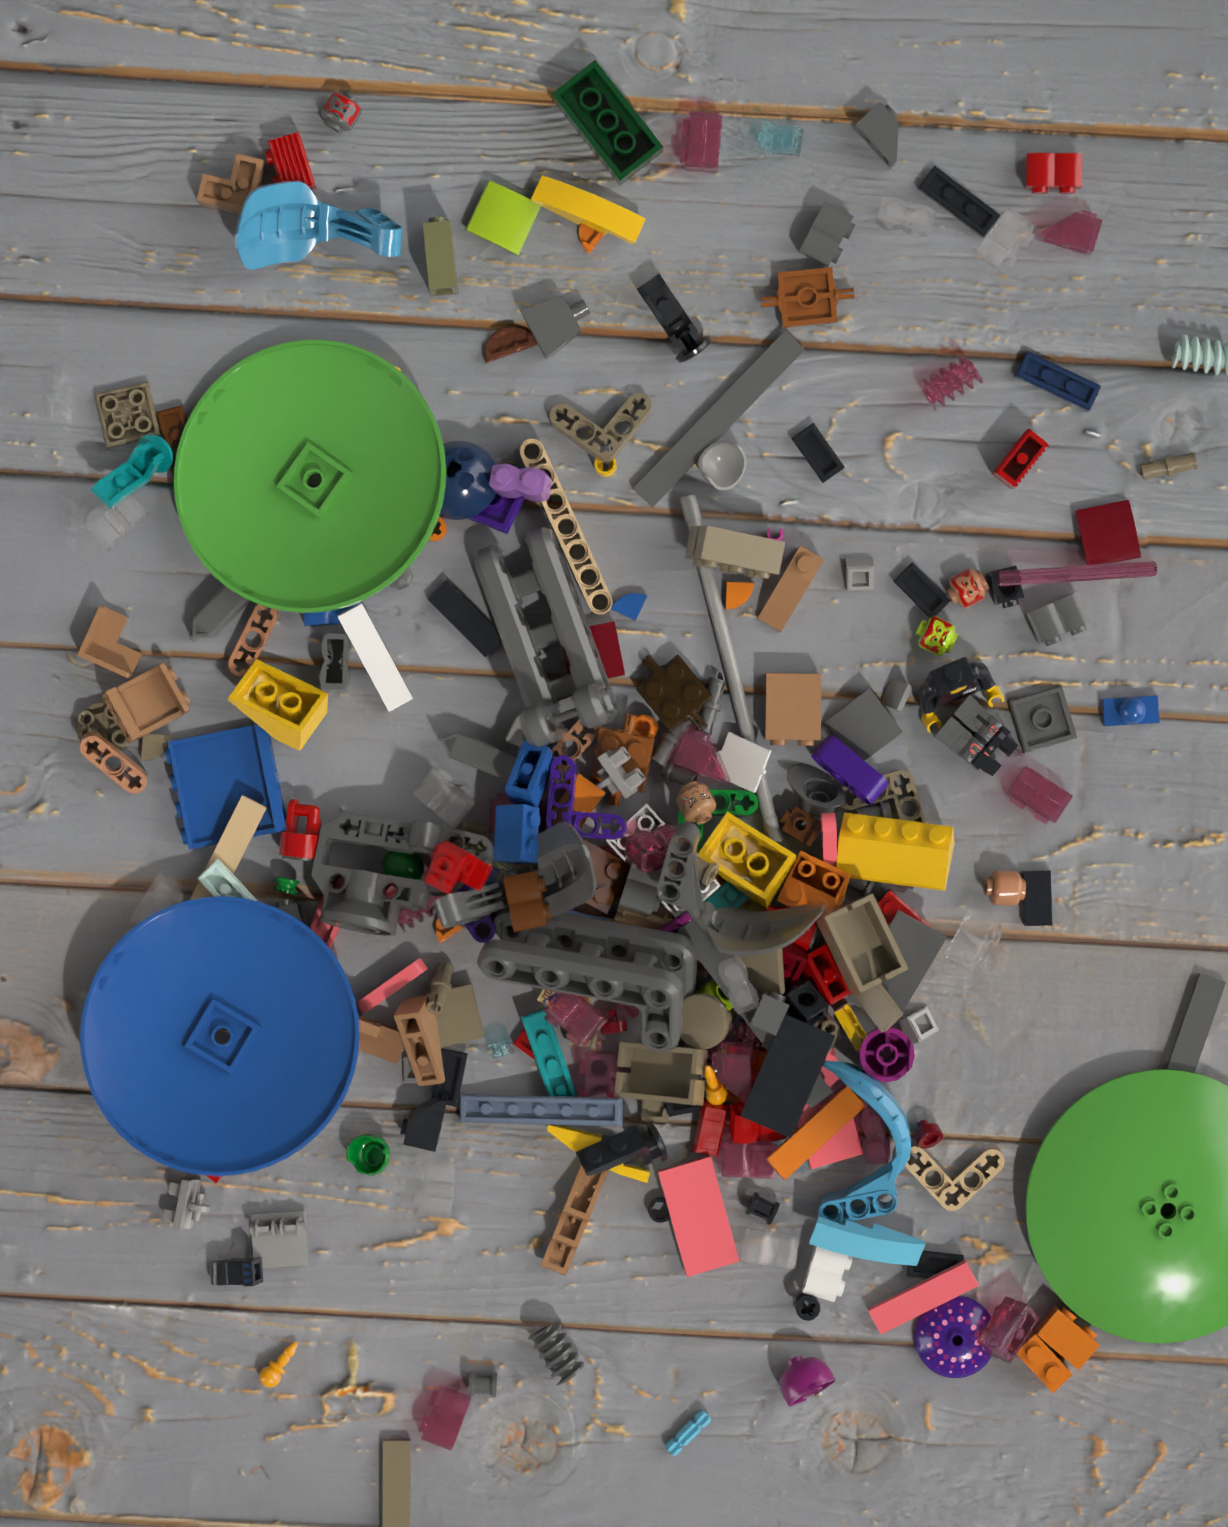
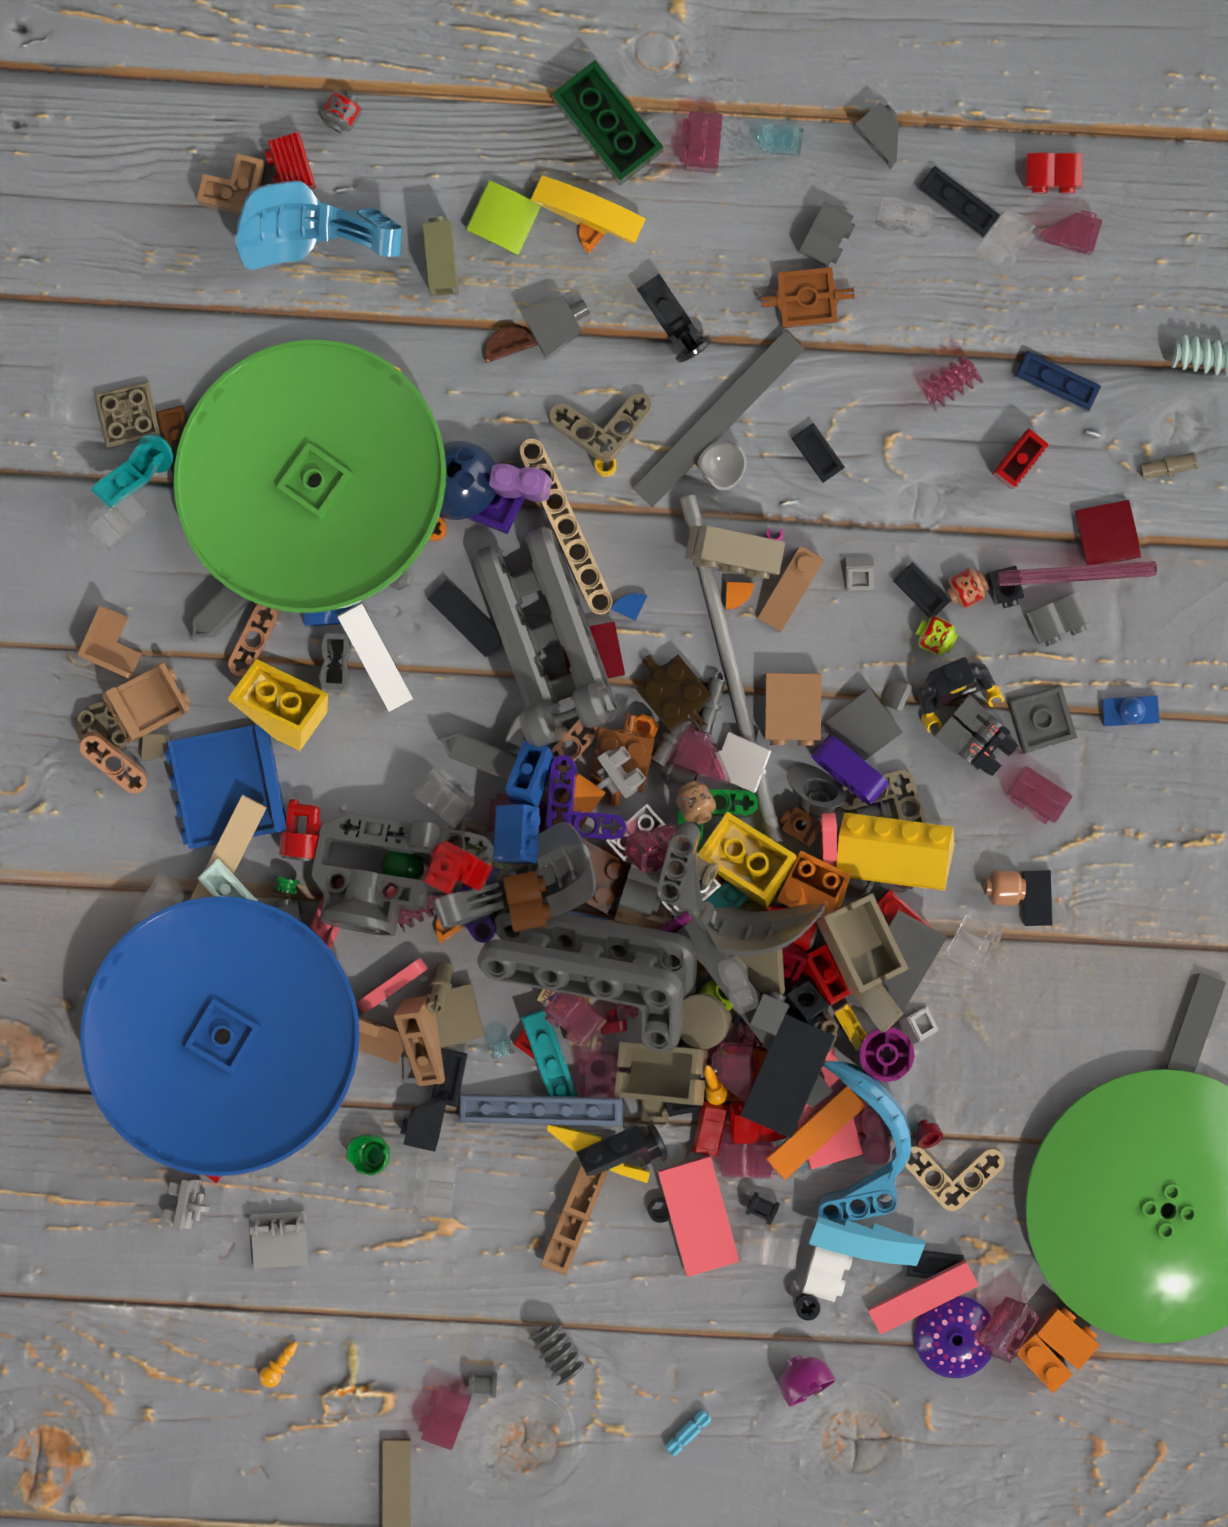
(236, 1271): black leg -> none

